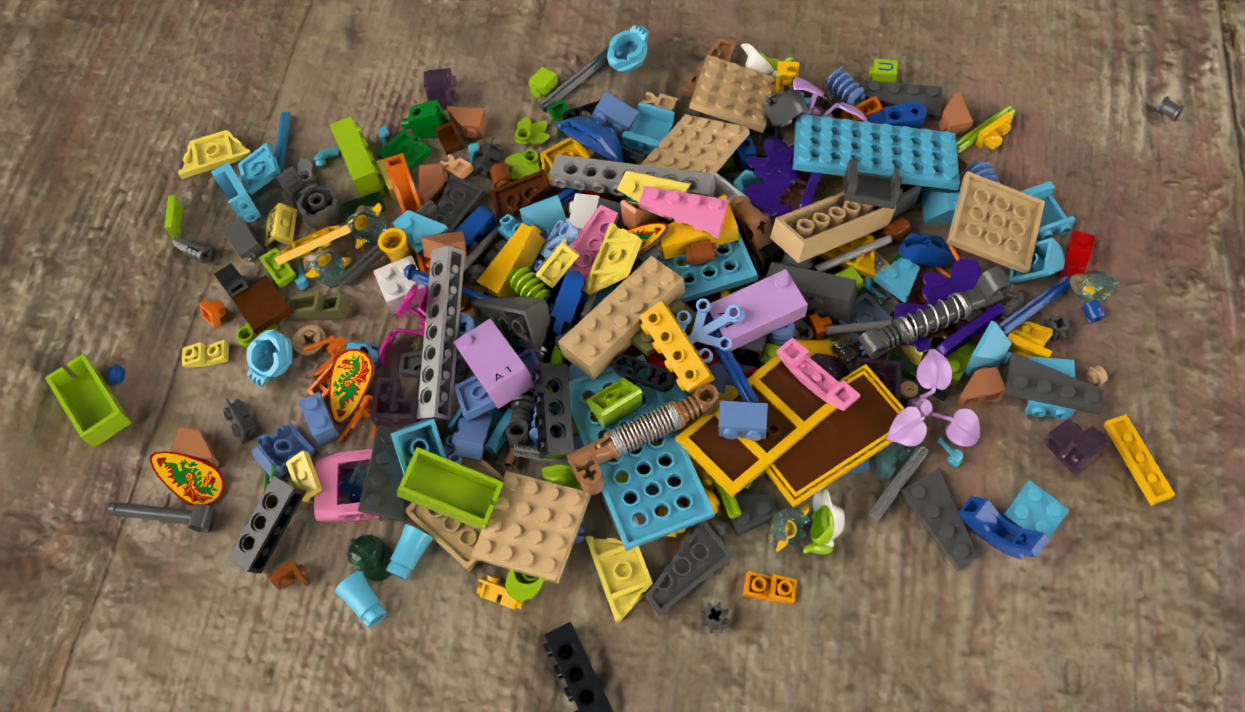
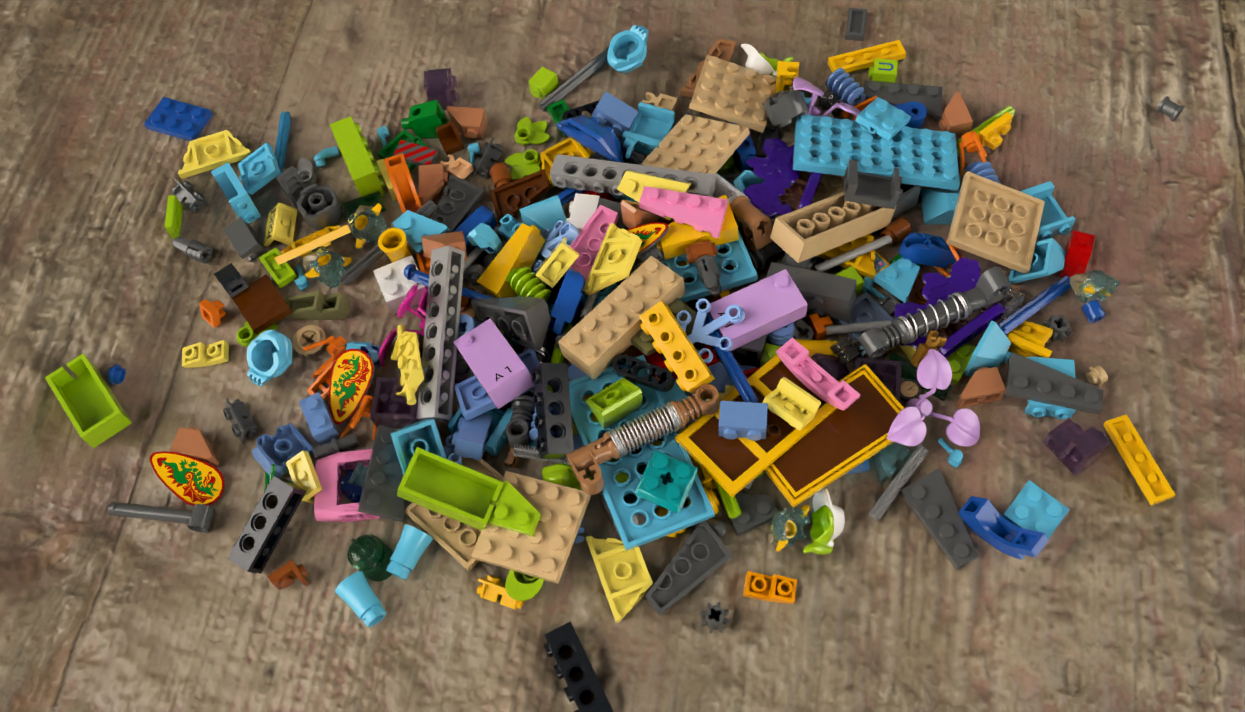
(178, 119): none -> blue plate
(188, 196): none -> dark grey hinge
(335, 446): none -> dark grey pin
(409, 362): none -> light yellow plate
(416, 153): none -> tile
(485, 239): none -> medium azure rock
(514, 512): none -> lime wing
(629, 143): none -> medium azure hand
(673, 494): none -> teal brick
(709, 274): none -> dark grey hinge
(792, 404): none -> light yellow bracket
(856, 24): none -> dark grey tile
(865, 57): none -> yellow plate
(883, 118): none -> medium azure plate
(931, 343): none -> pearl gold plate
(971, 143): none -> orange plant

